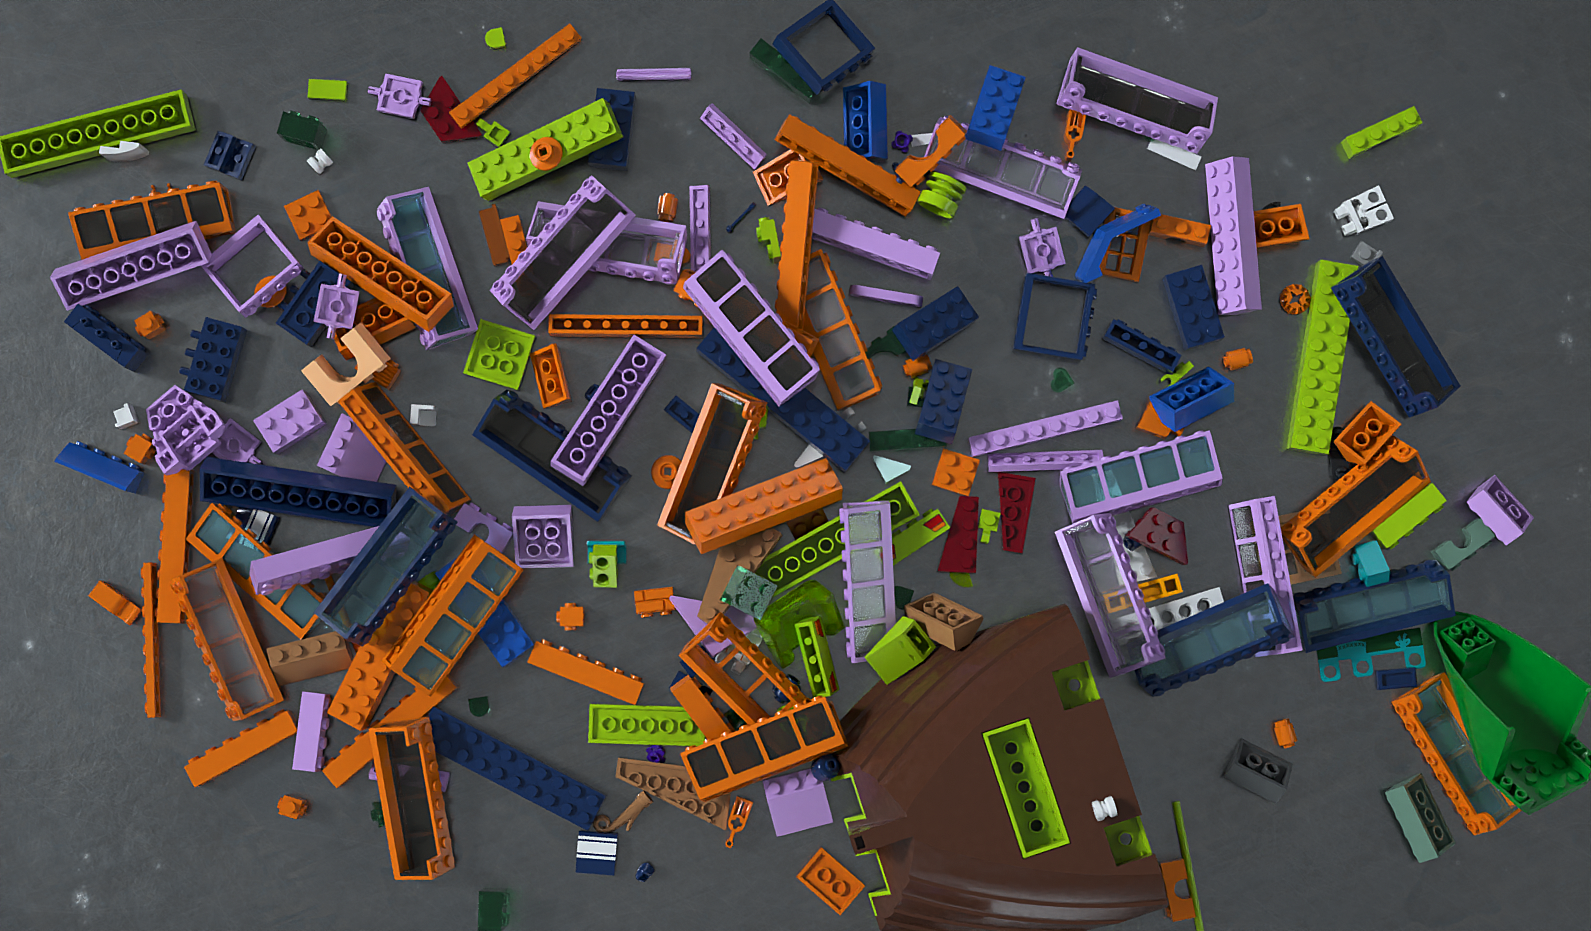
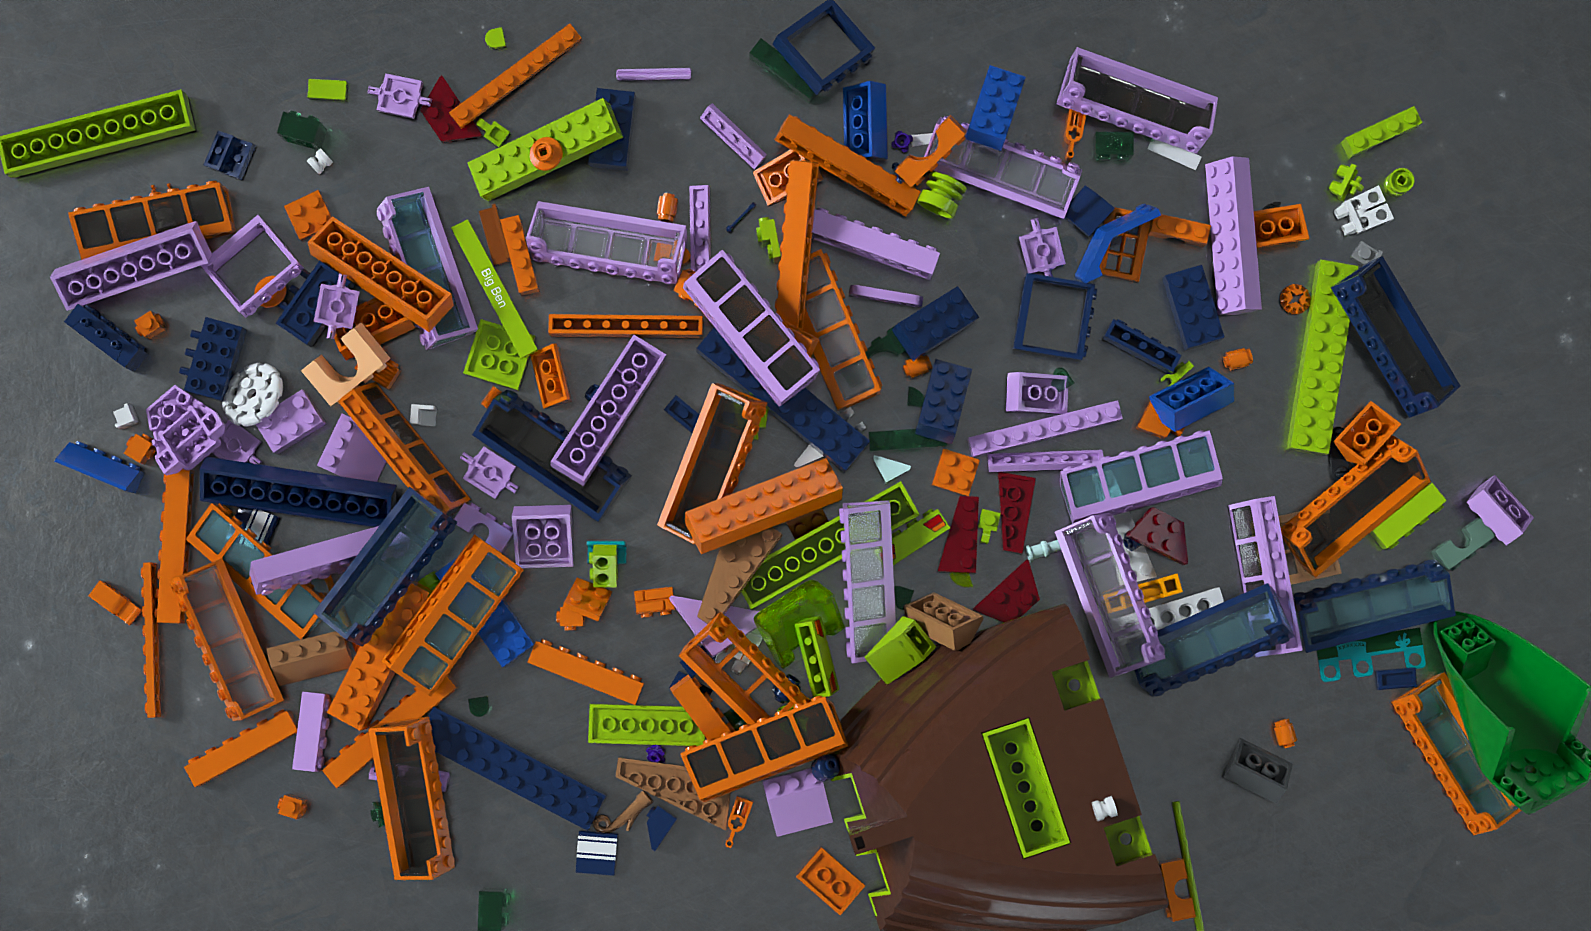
(126, 152): white slope -> none
(265, 398): none -> white plate
(489, 472): none -> lavender plate
(494, 289): none -> lime tile
(494, 392): none -> orange piece
(562, 252): window -> none
(587, 599): none -> orange plate
(644, 872): dark blue piece -> none
(658, 467): orange piece -> none
(659, 824): none -> dark blue slope
(748, 592): clear green brick -> none
(918, 390): lime plate -> none
(1012, 596): none -> dark red wing
(1035, 394): none -> lavender slope
(1042, 550): none -> light aqua pin
(1113, 145): none -> clear green brick
(1349, 175): none -> lime hips
(1371, 563): teal brick -> none
(1398, 182): none -> lime wheel
(1420, 818): sand green slope -> none

